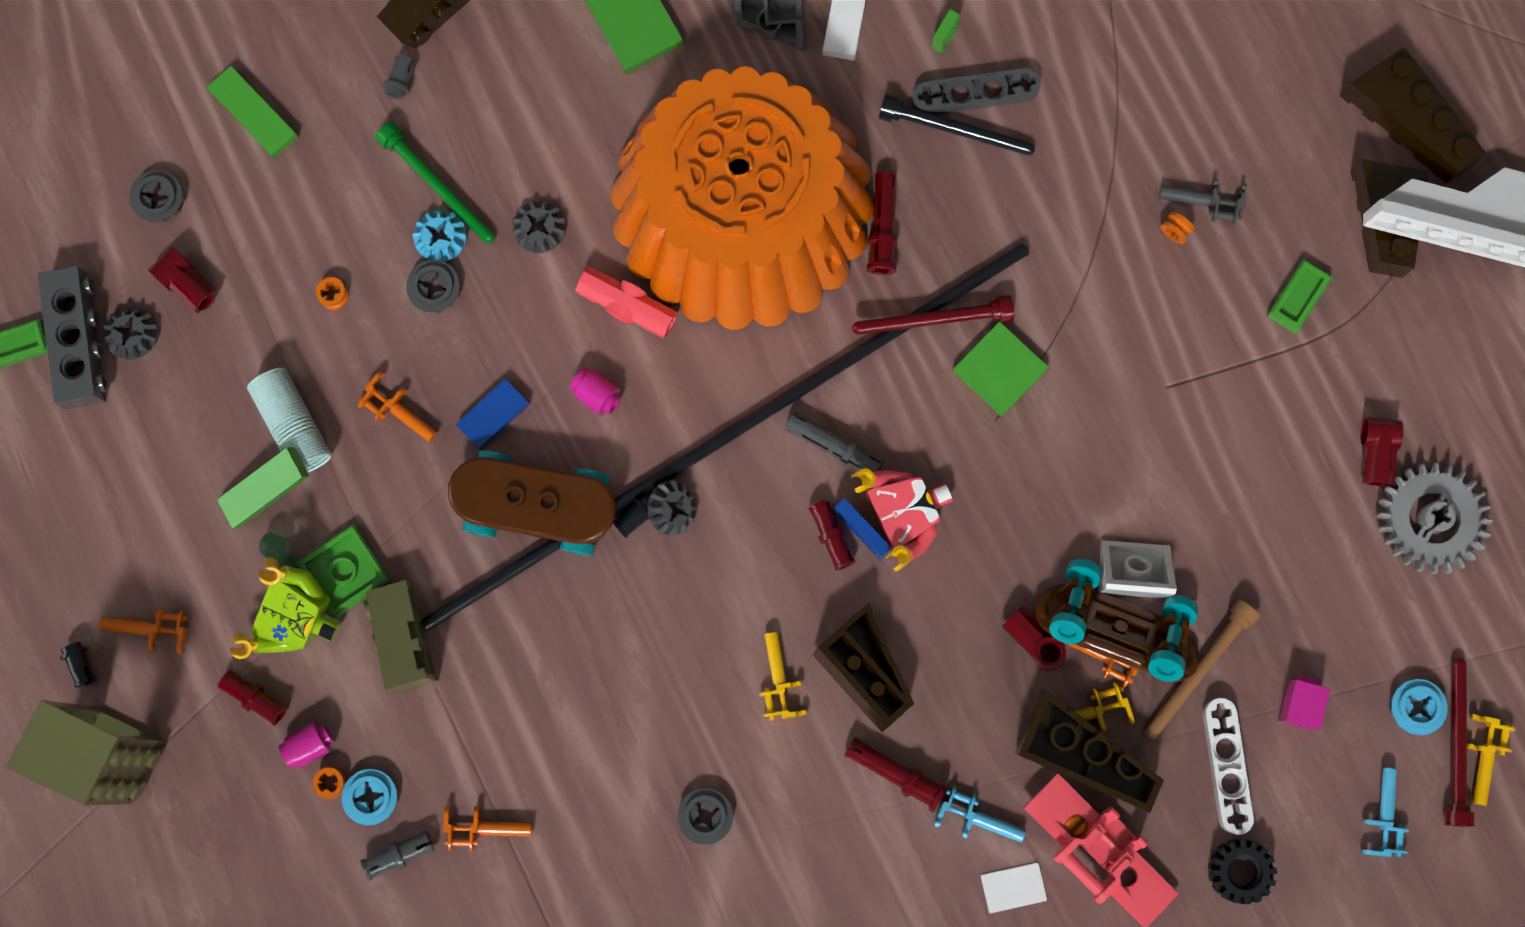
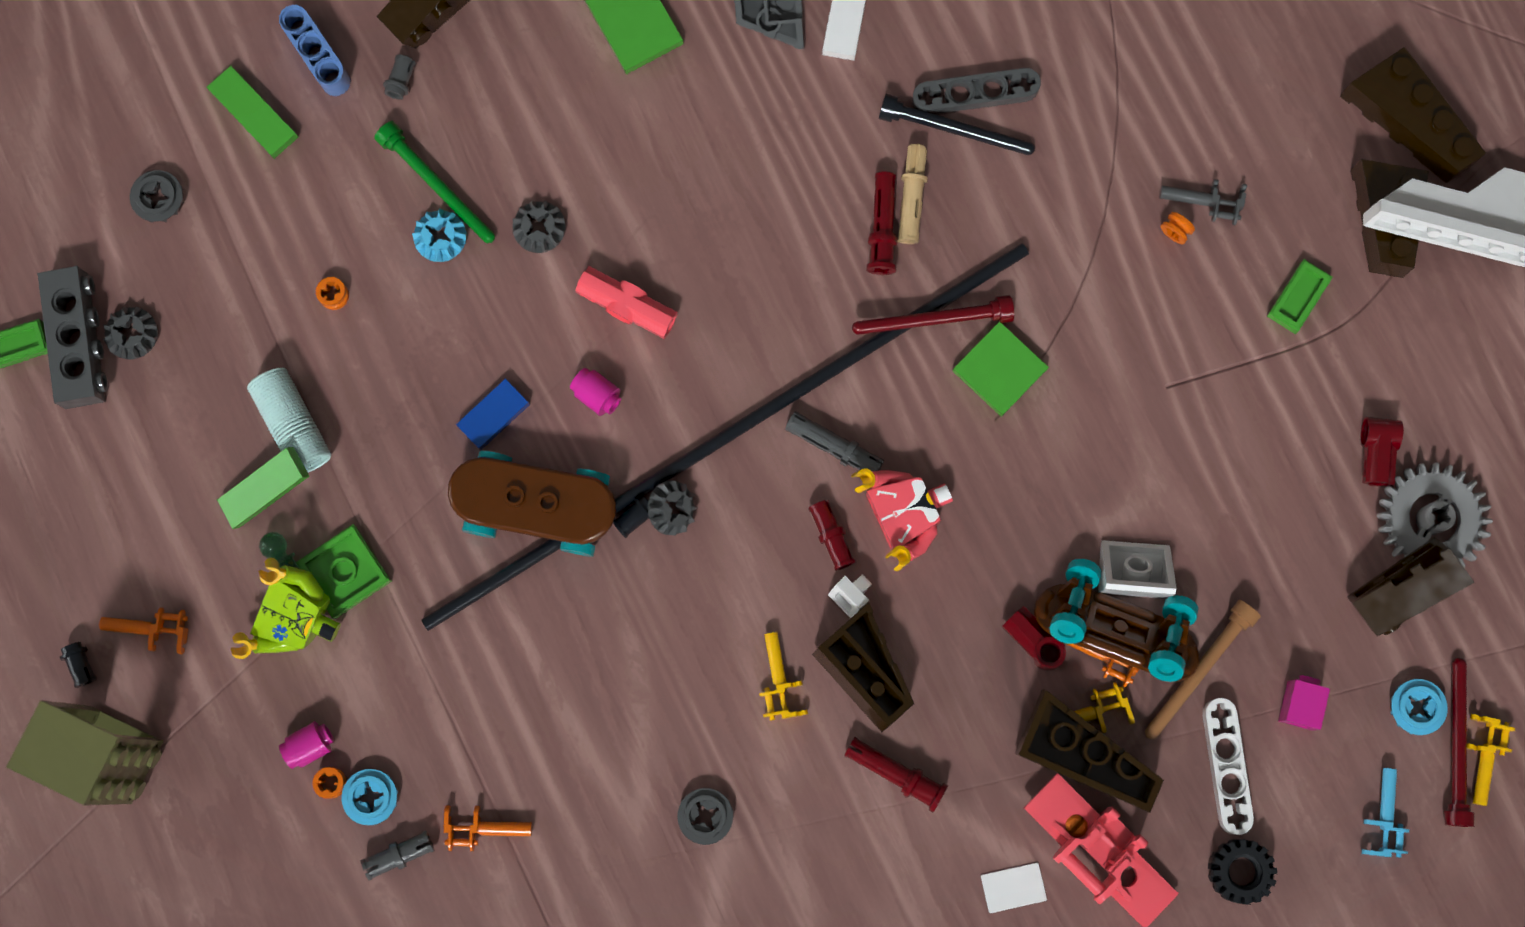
(178, 275): dark red piece -> none
(252, 697): dark red pin -> none
(304, 40): none -> medium blue beam
(396, 408): orange piece -> none
(399, 637): olive wedge -> none
(427, 273): dark grey gear -> none
(748, 239): orange container -> none
(850, 595): none -> white tile
(862, 529): blue tile -> none
(912, 194): none -> tan axle
(946, 31): bright green tile -> none
(979, 819): medium azure piece -> none
(1410, 587): none -> dark brown wedge

